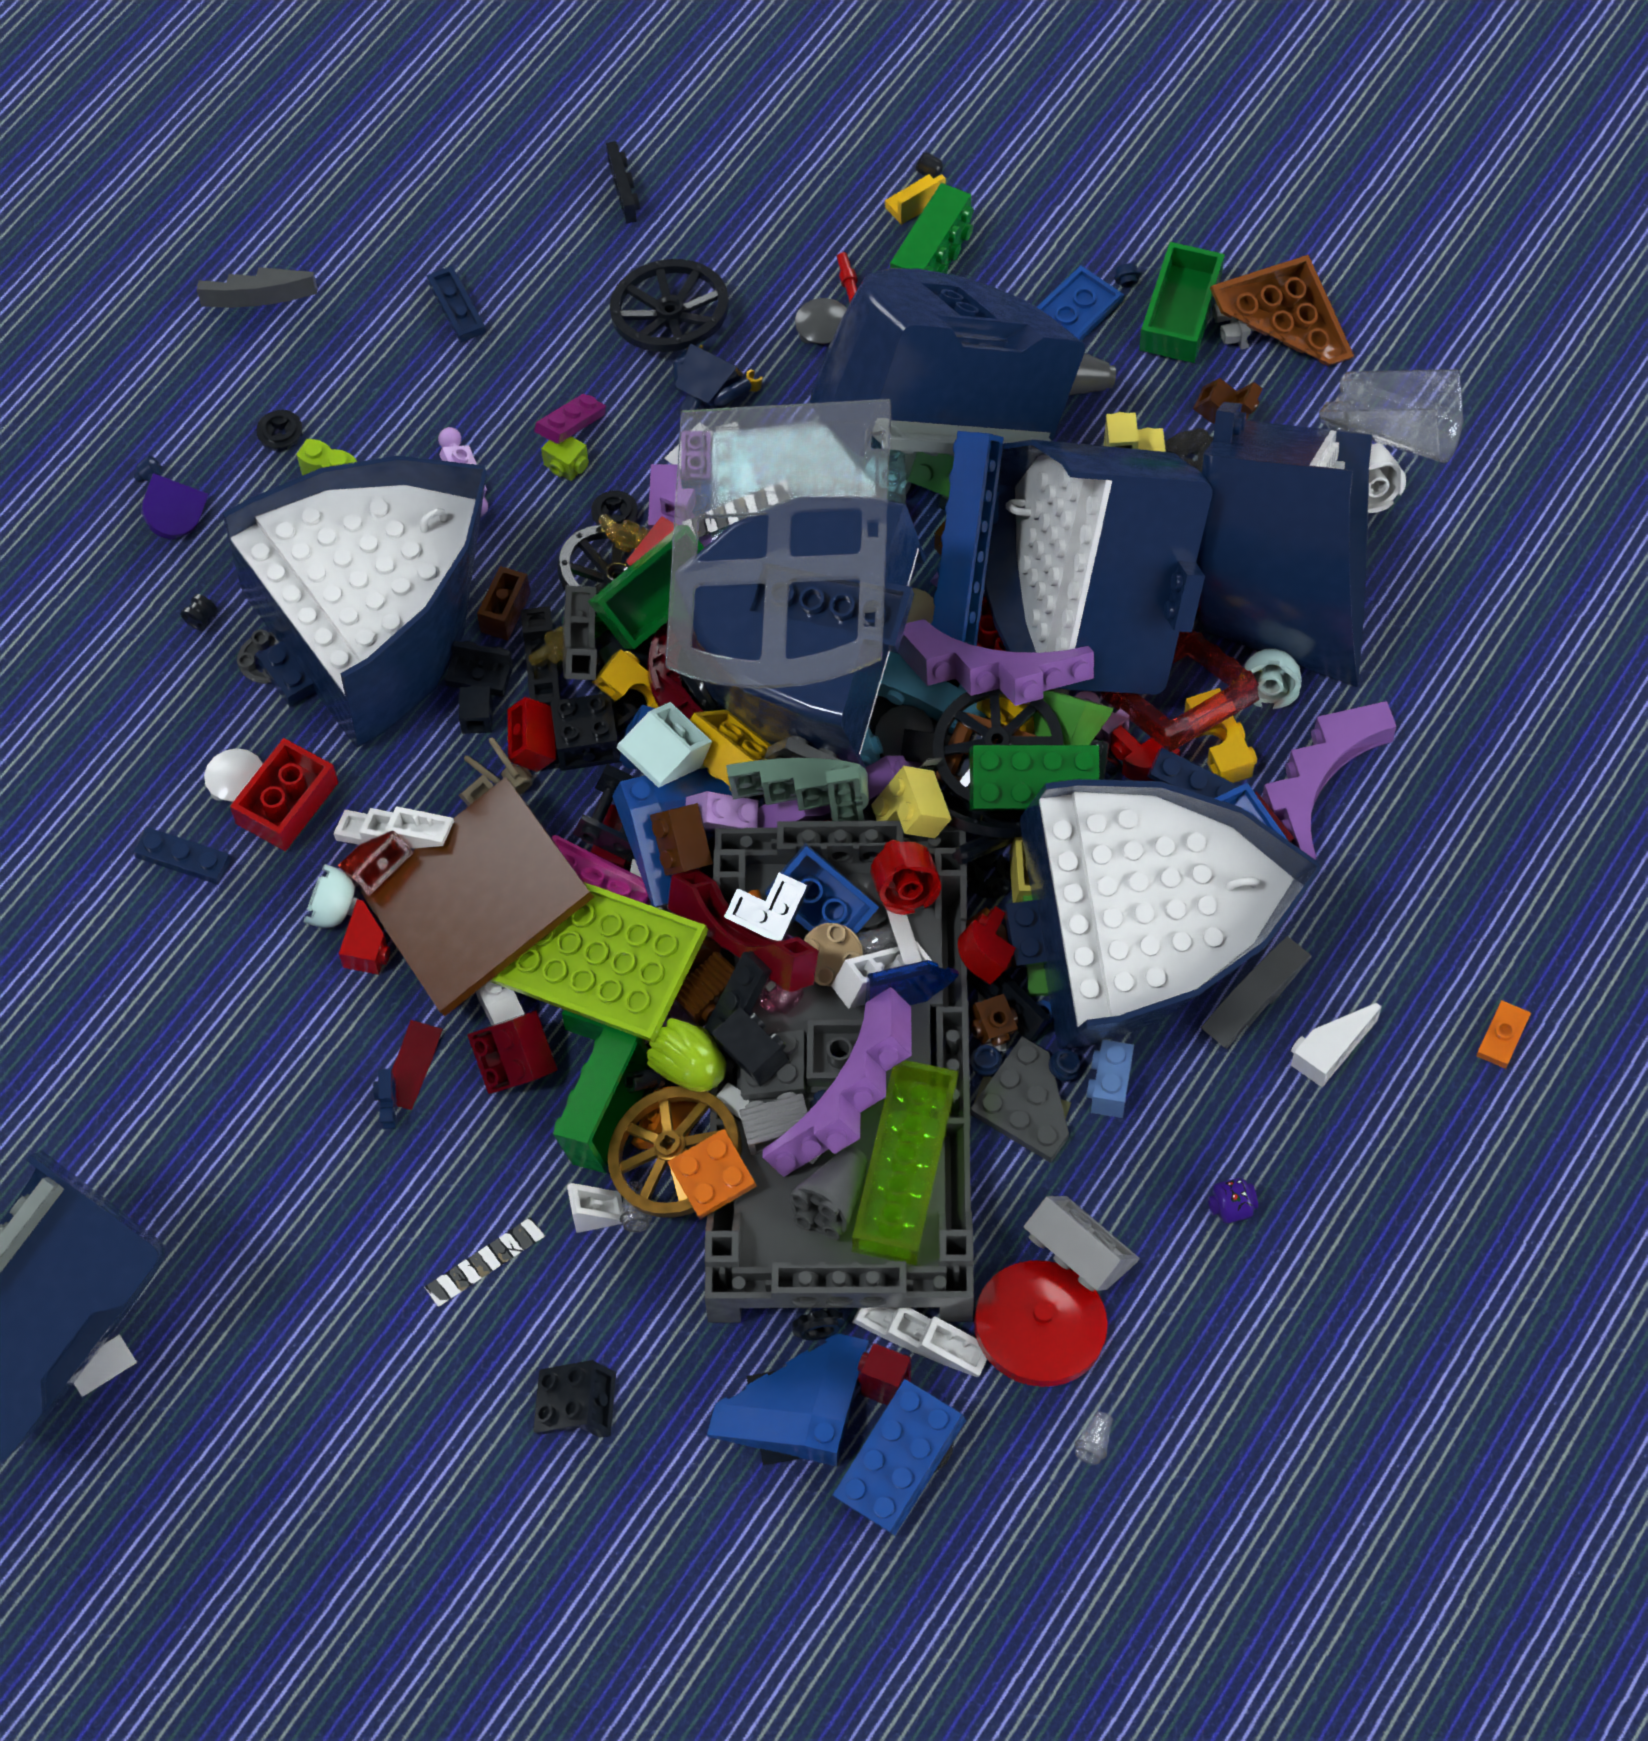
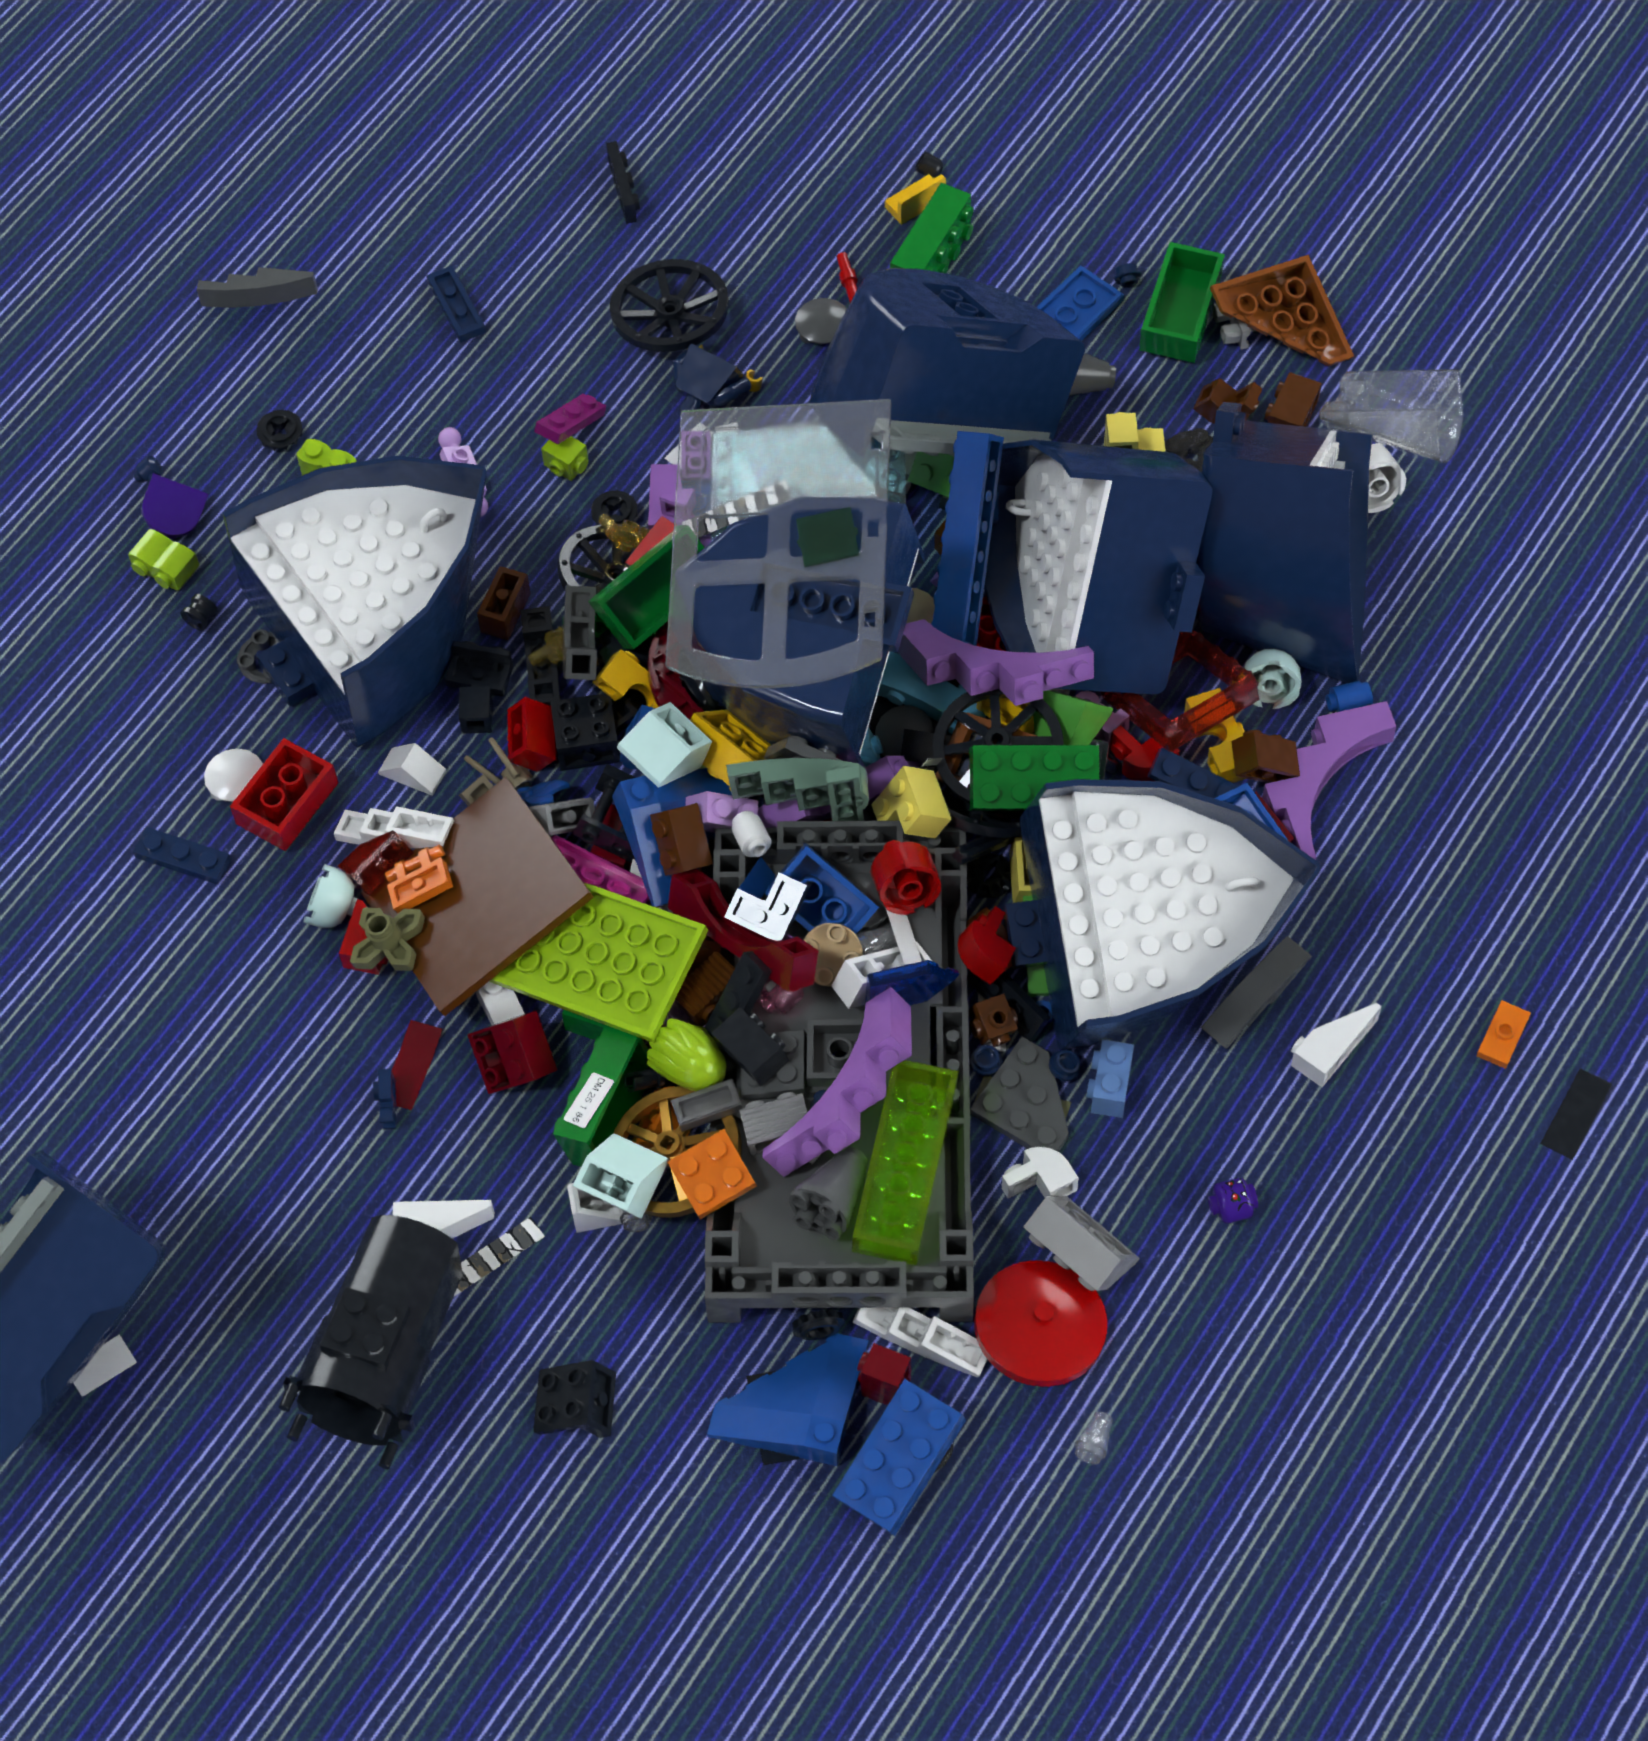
(163, 560): none -> lime brick
(378, 1336): none -> black piece
(387, 938): none -> olive plant
(413, 768): none -> white slope
(418, 879): none -> orange plate
(447, 1216): none -> white slope
(542, 792): none -> blue plate
(564, 815): none -> light grey brick
(588, 1100): none -> white sticker
(622, 1174): none -> light aqua slope
(706, 1105): none -> flat silver tile
(750, 834): none -> white brick
(758, 879): none -> blue sticker
(827, 537): none -> clear green piece
(1041, 1168): none -> white brick
(1265, 757): none -> reddish brown brick
(1294, 401): none -> reddish brown brick
(1349, 696): none -> blue brick
(1576, 1114): none -> black sticker

